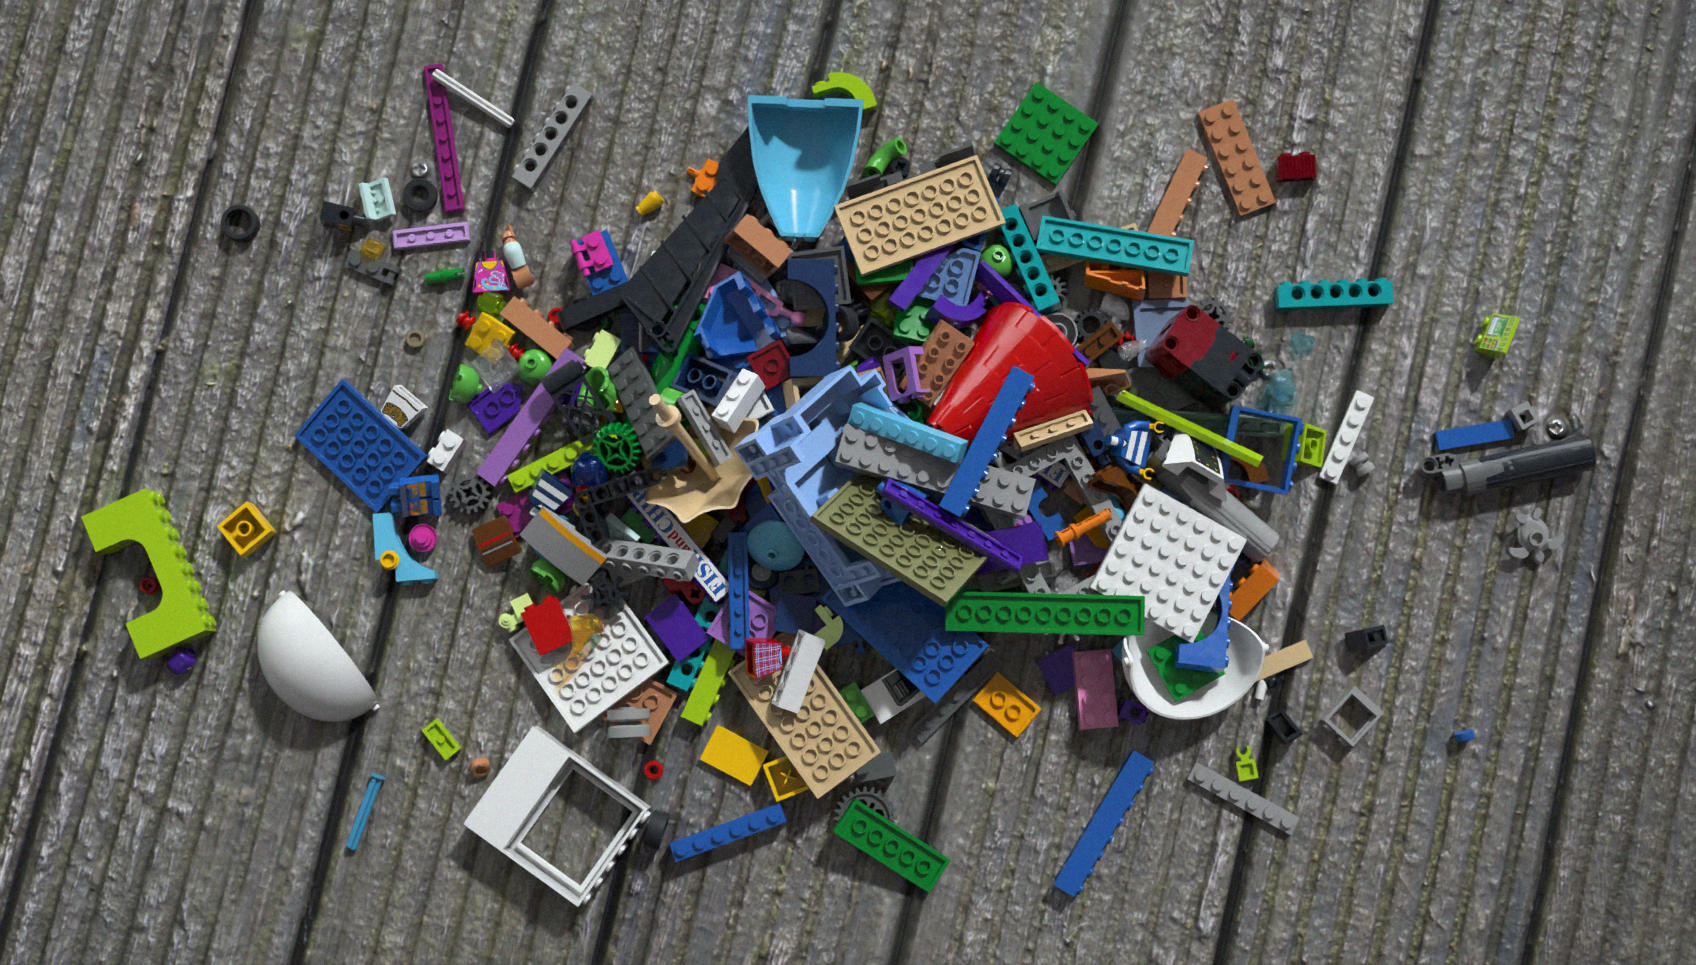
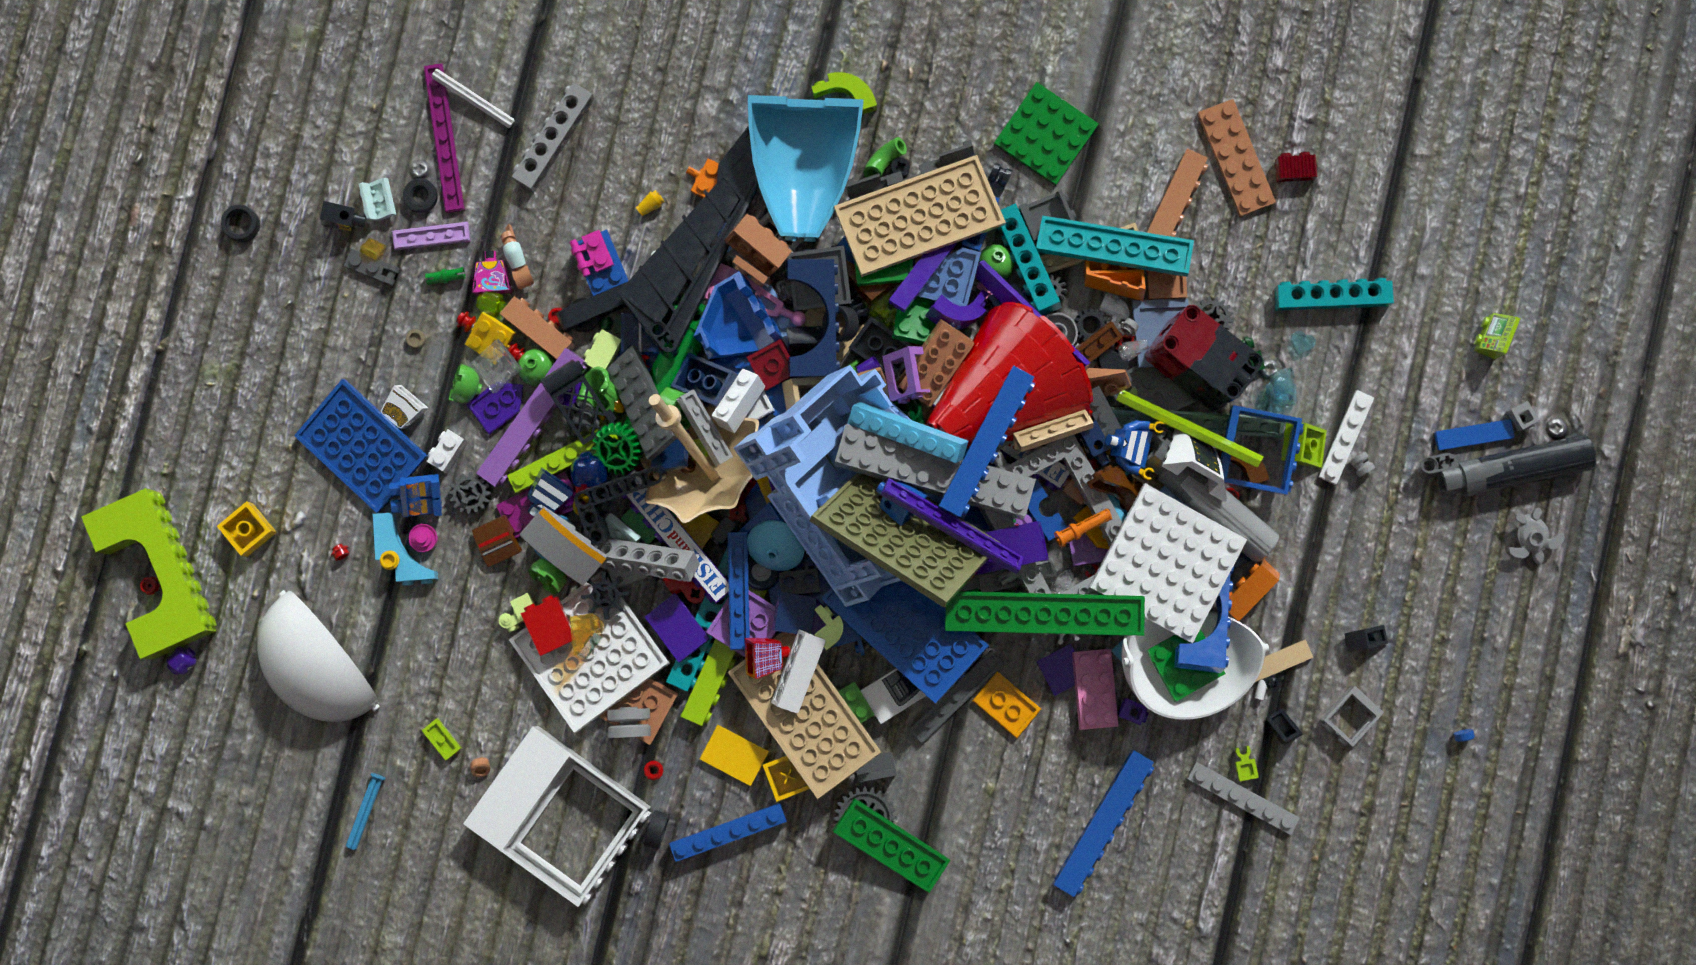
(340, 552): none -> red plate
(757, 277): none -> nougat plate
(1129, 327): none -> light grey plate

